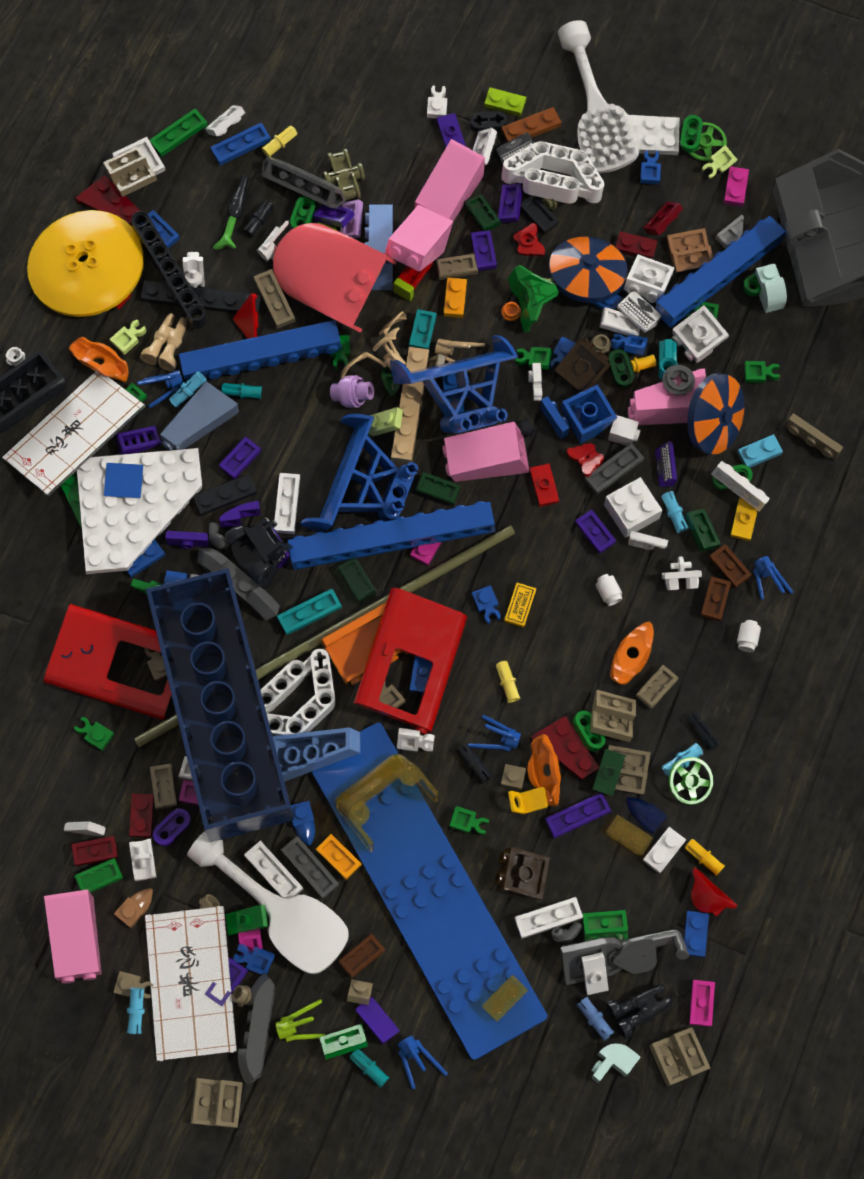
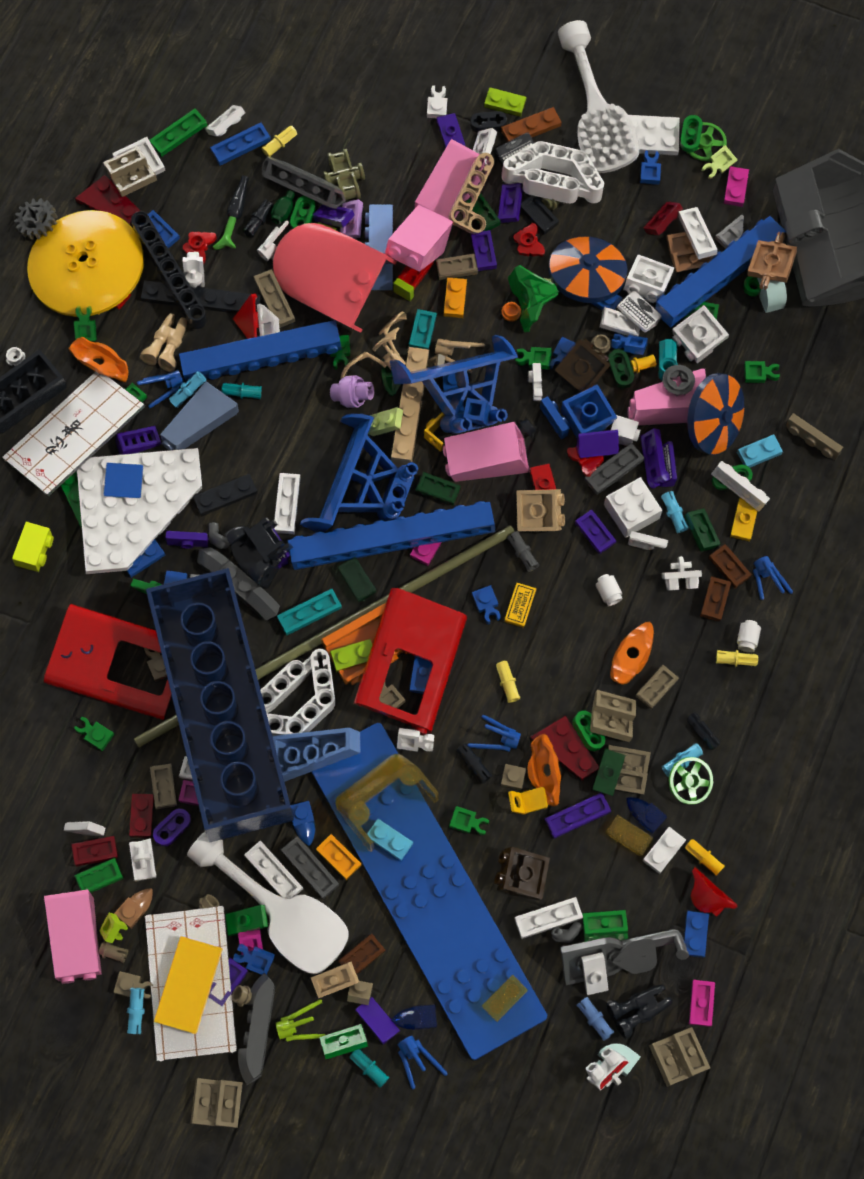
(32, 547): none -> neon yellow brick
(45, 218): none -> dark grey gear
(84, 326): none -> green plate
(111, 927): none -> lime tile
(113, 952): none -> dark tan pin
(126, 339): yellowish green plate -> none
(188, 985): none -> yellow tile
(203, 239): none -> red animal
(233, 517): dark purple slope -> none
(240, 458): dark purple plate -> none
(267, 321): none -> white tile
(282, 208): none -> dark green plant
(334, 979): none -> tan plate
(351, 655): none -> lime plate
(389, 839): none -> medium azure plate
(416, 1017): none -> clear blue plate
(431, 426): none -> yellow bracket
(473, 191): none -> tan beam
(477, 411): none -> blue brick
(523, 551): none -> dark grey pin
(540, 510): none -> tan plate
(598, 443): none -> dark purple slope
(608, 1070): none -> white hips
(636, 245): dark red plate -> none
(654, 458): none -> dark purple plate
(697, 233): none -> white plate
(735, 658): none -> light yellow axle
(772, 261): none -> medium nougat plate

